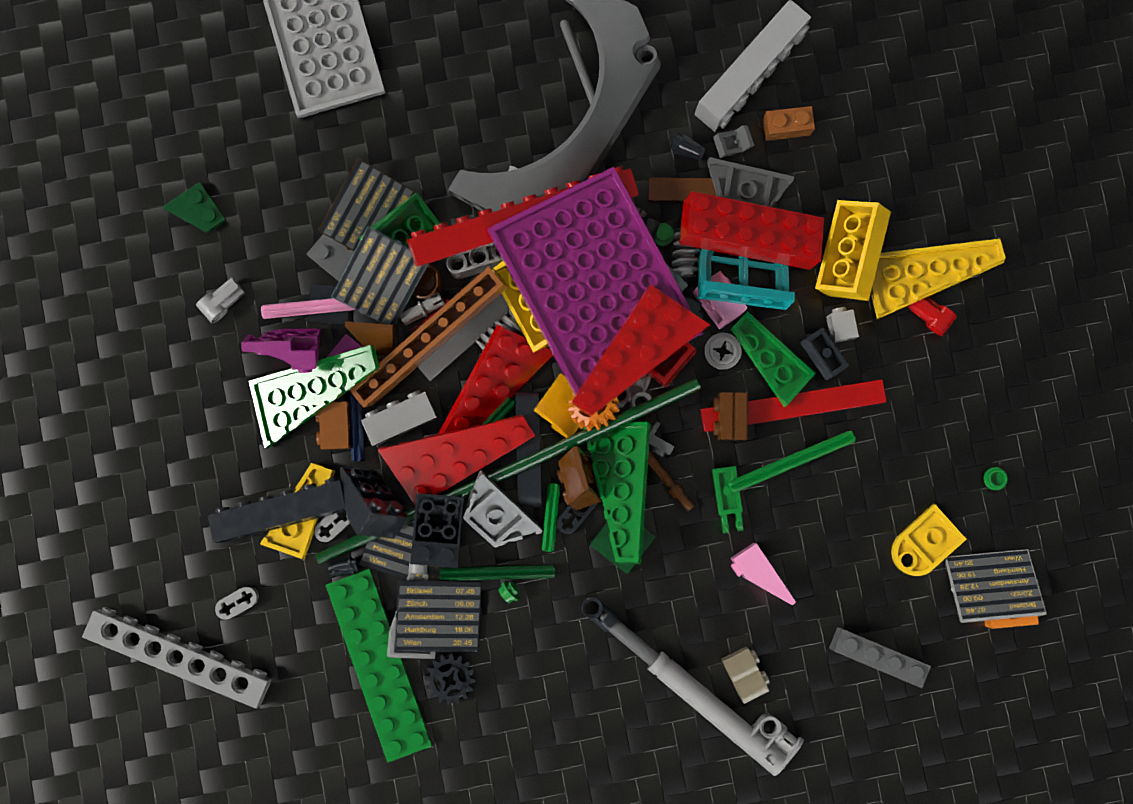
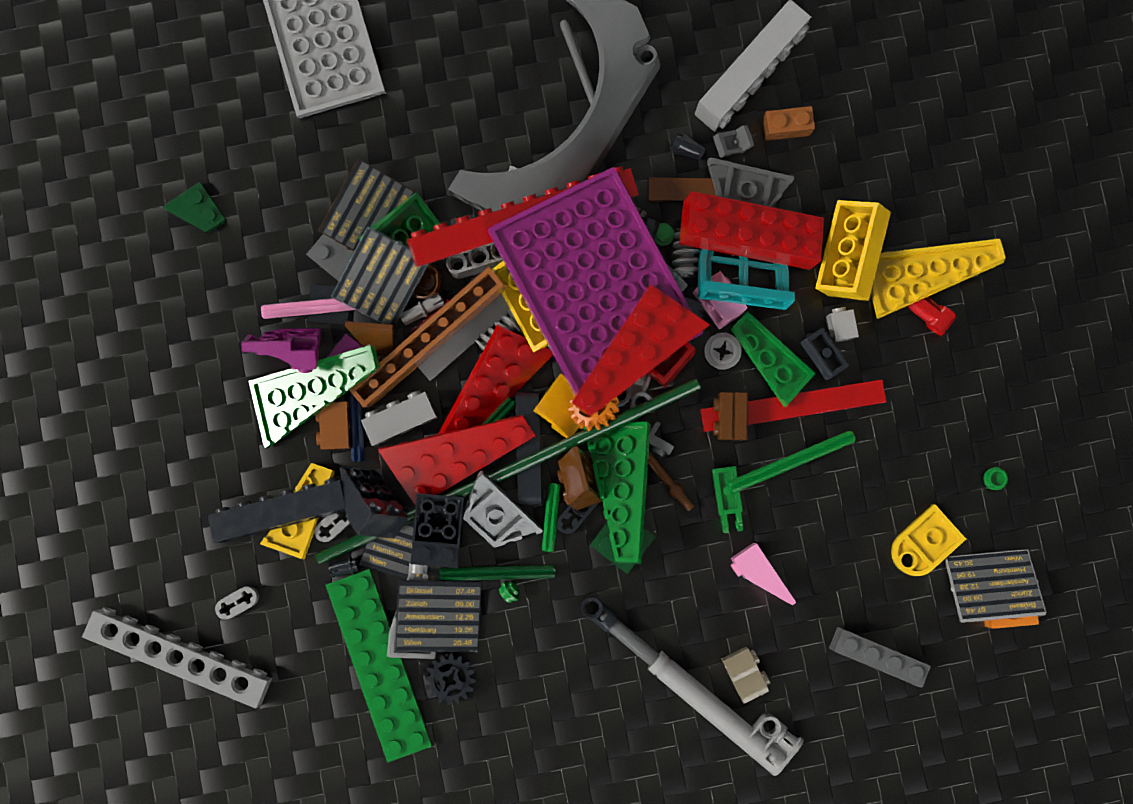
(215, 304): light grey piece -> none

